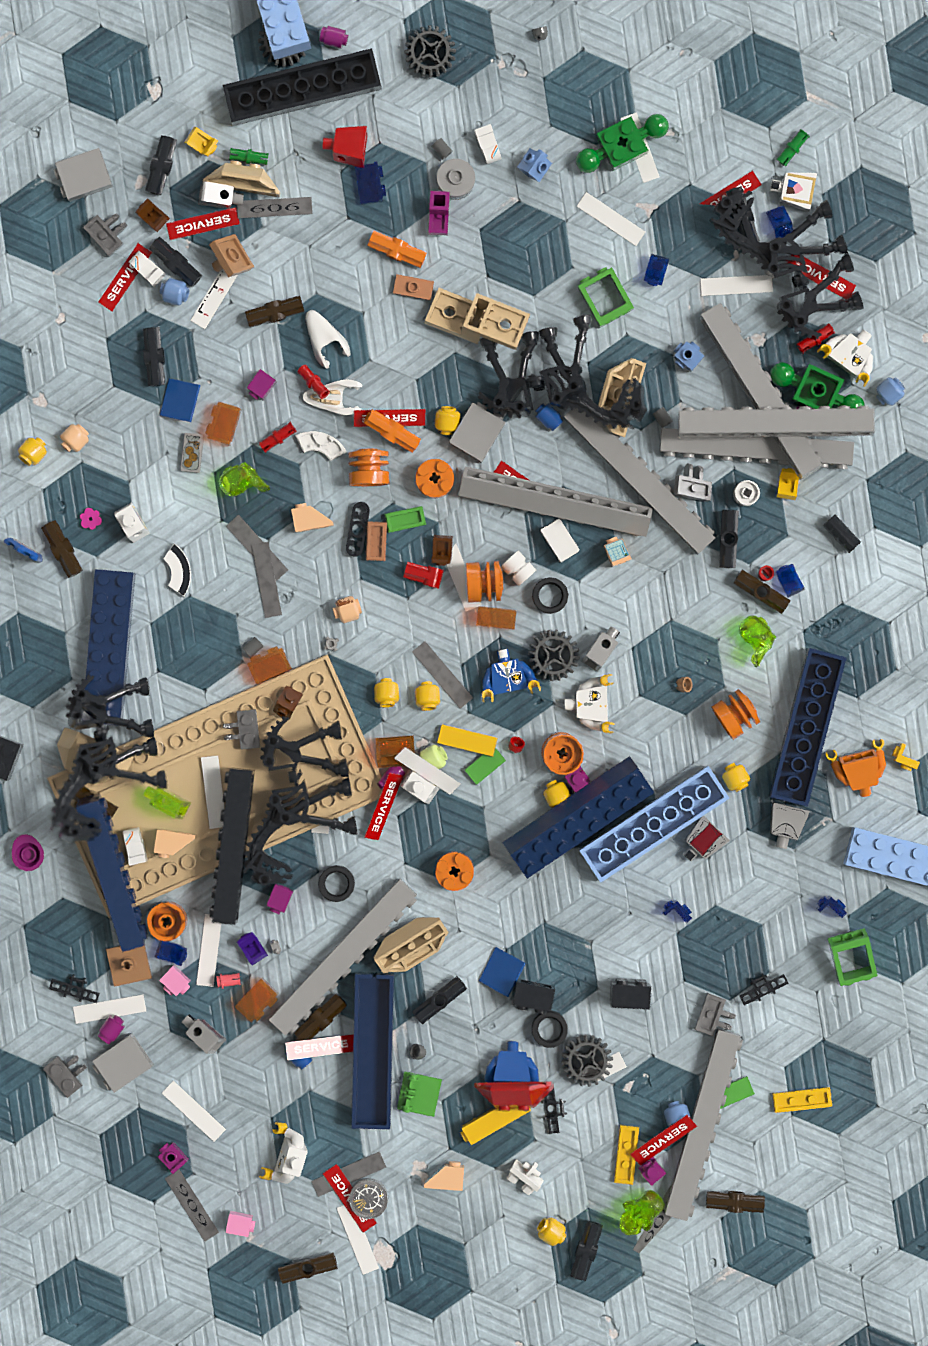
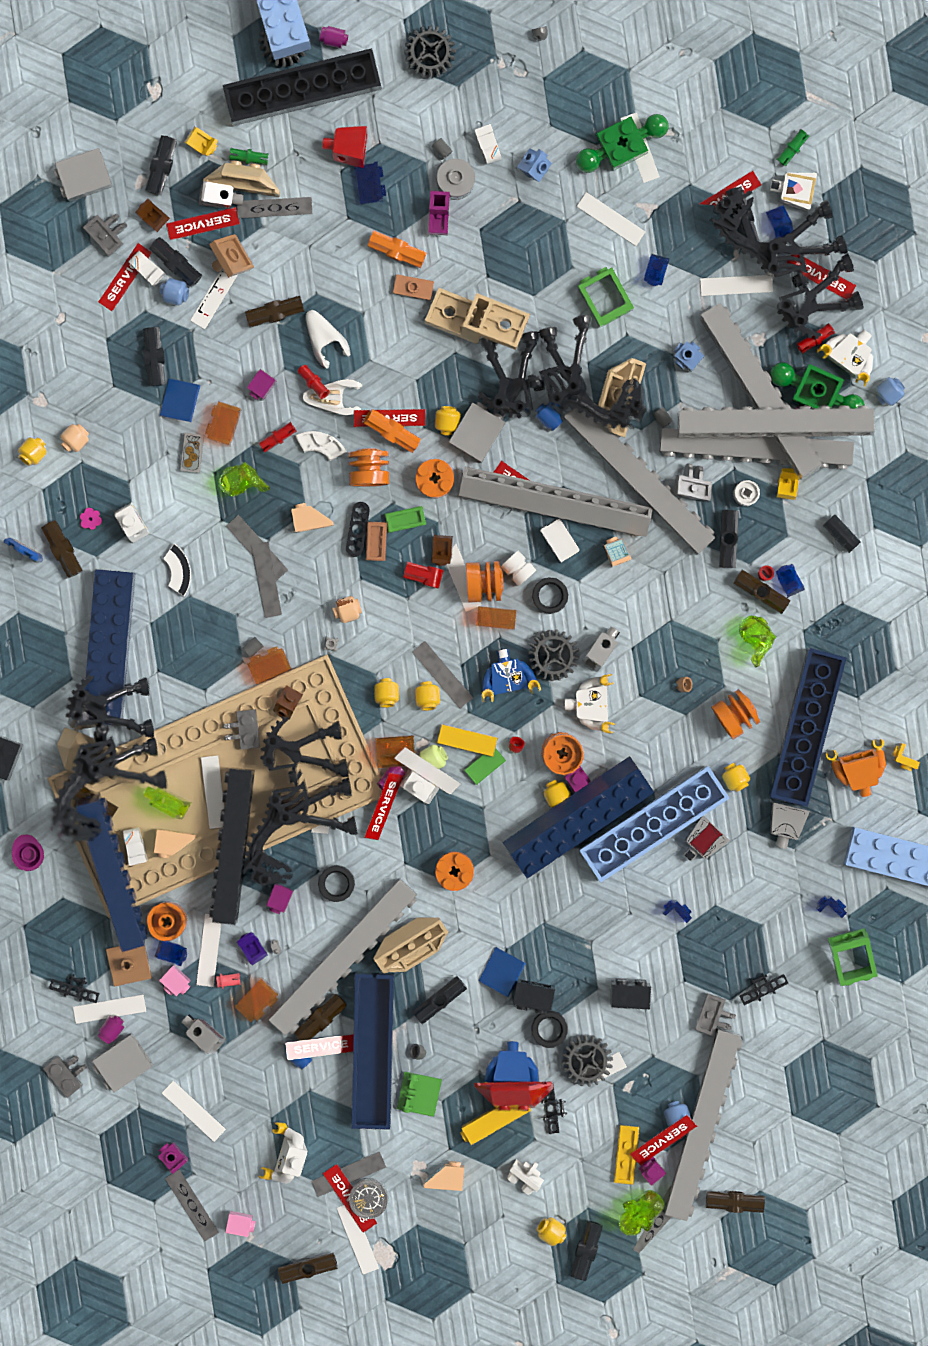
(738, 1091): bright green tile -> none
(802, 1099): yellow tile -> none

